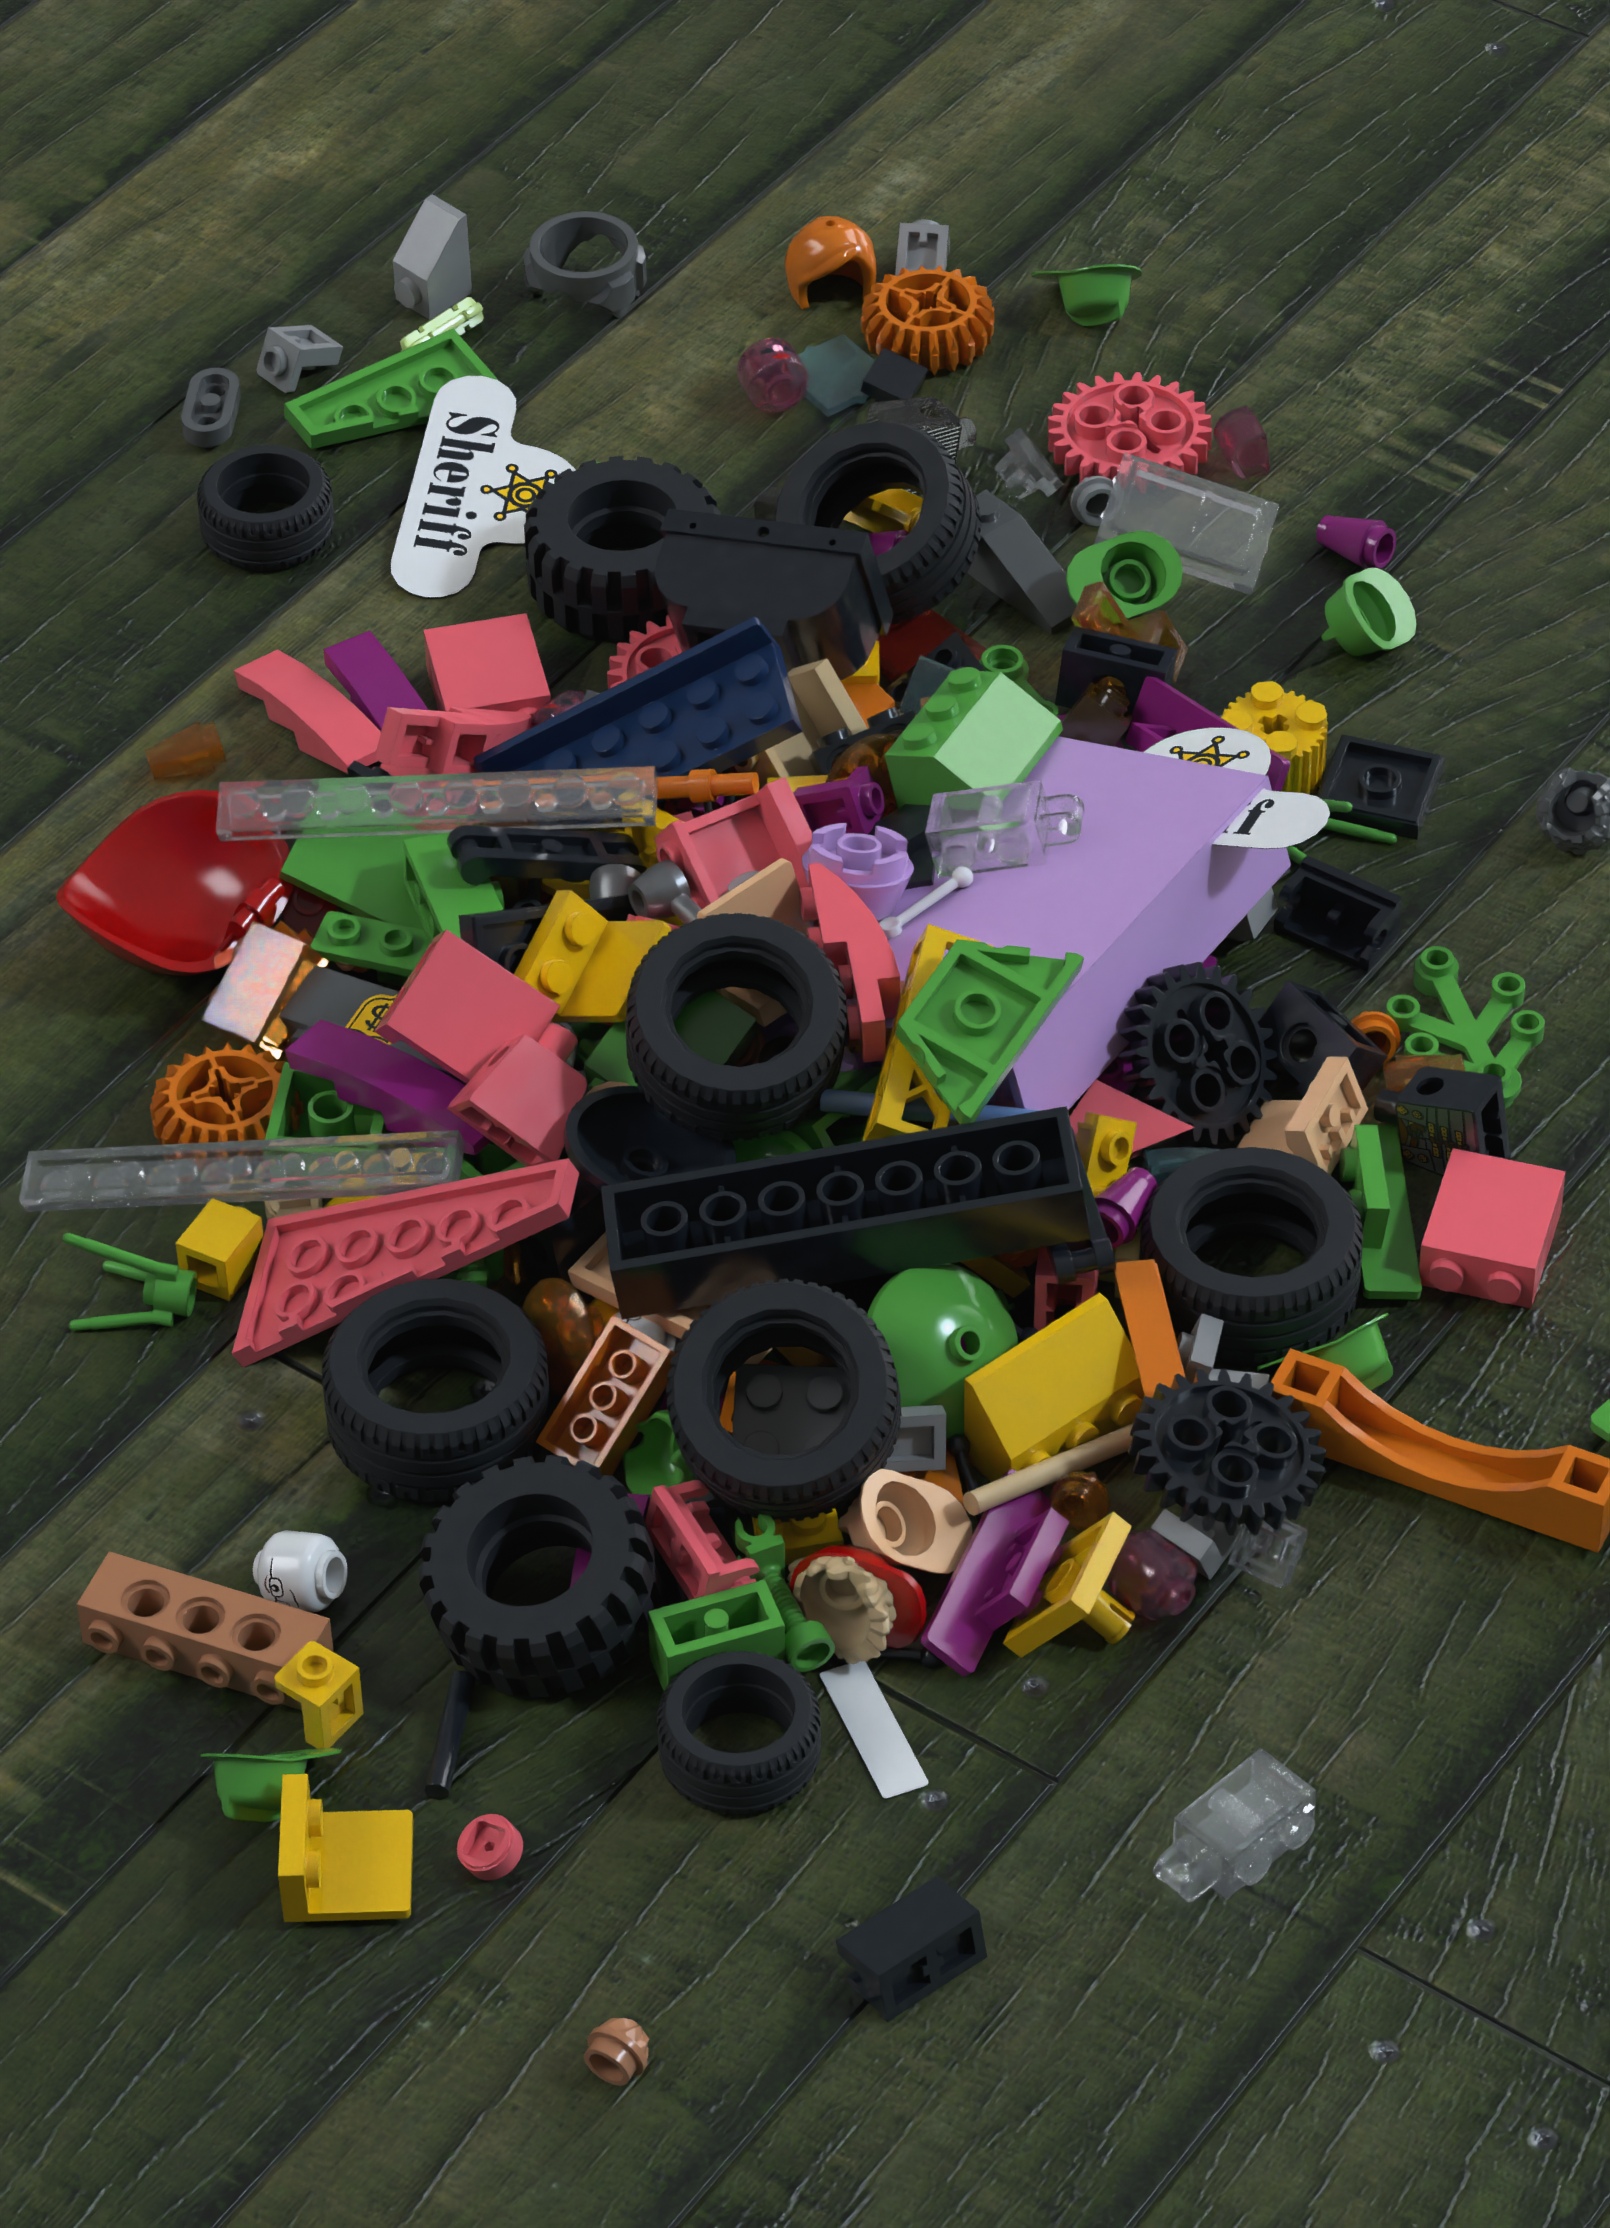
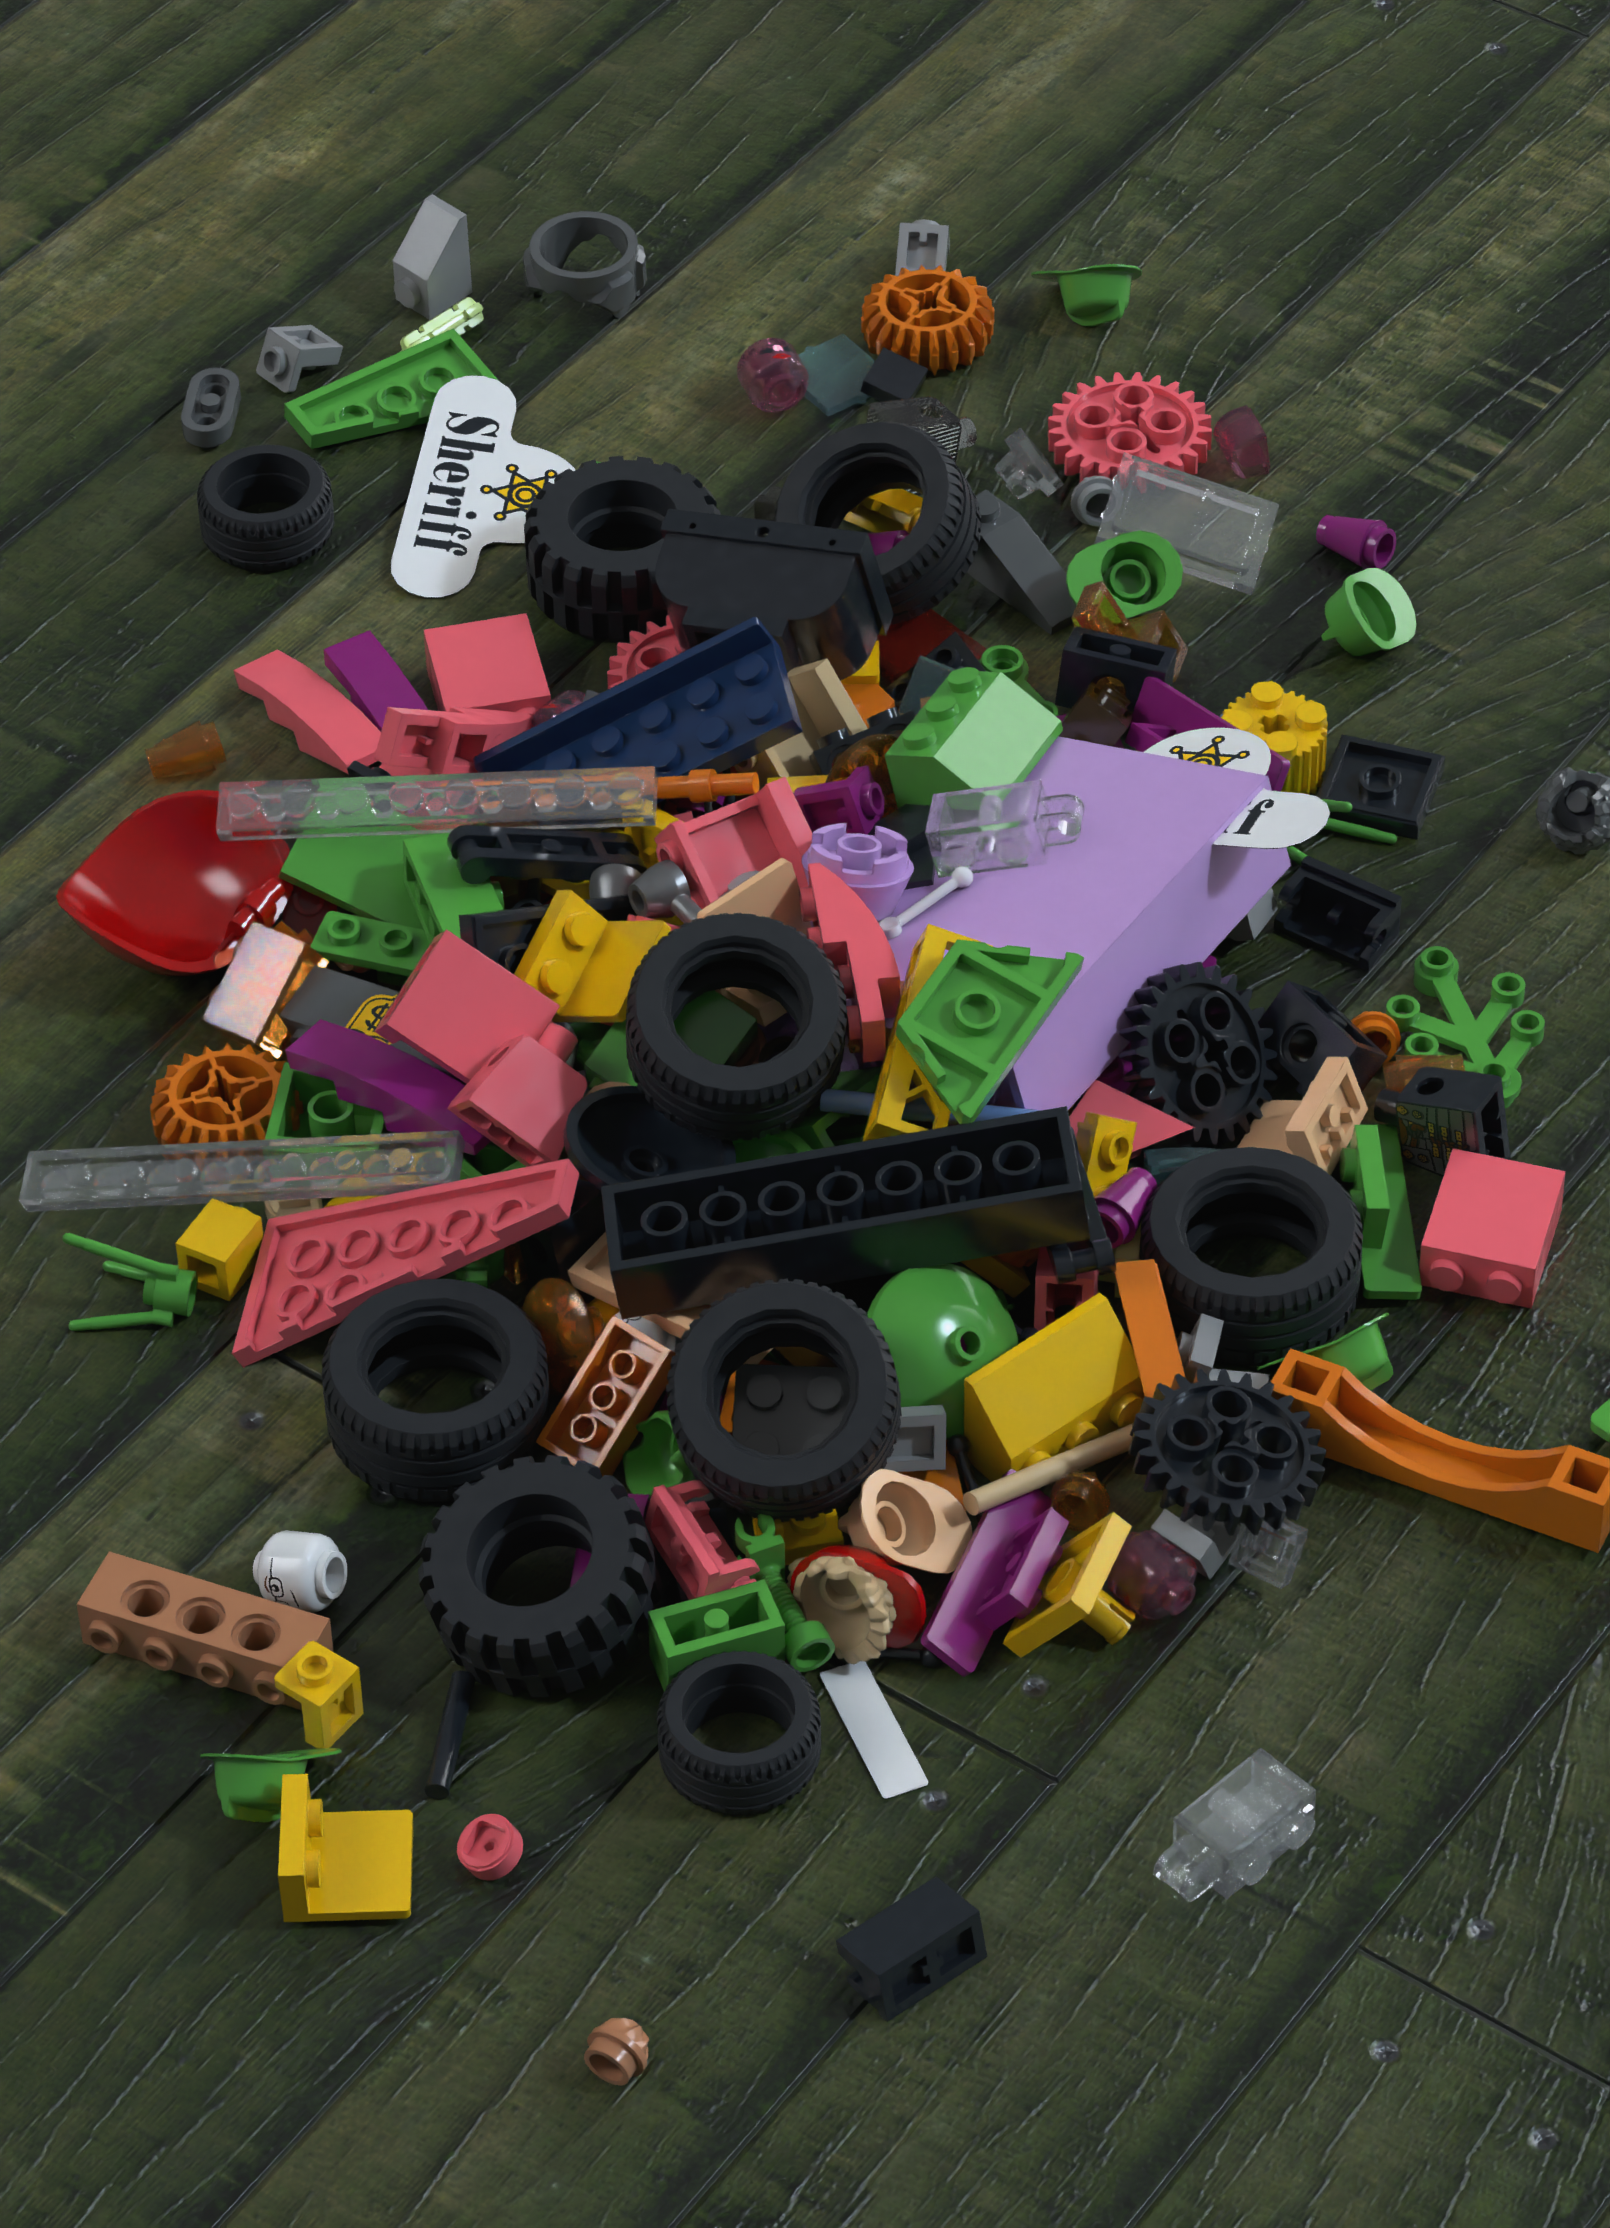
(829, 248): orange piece -> none

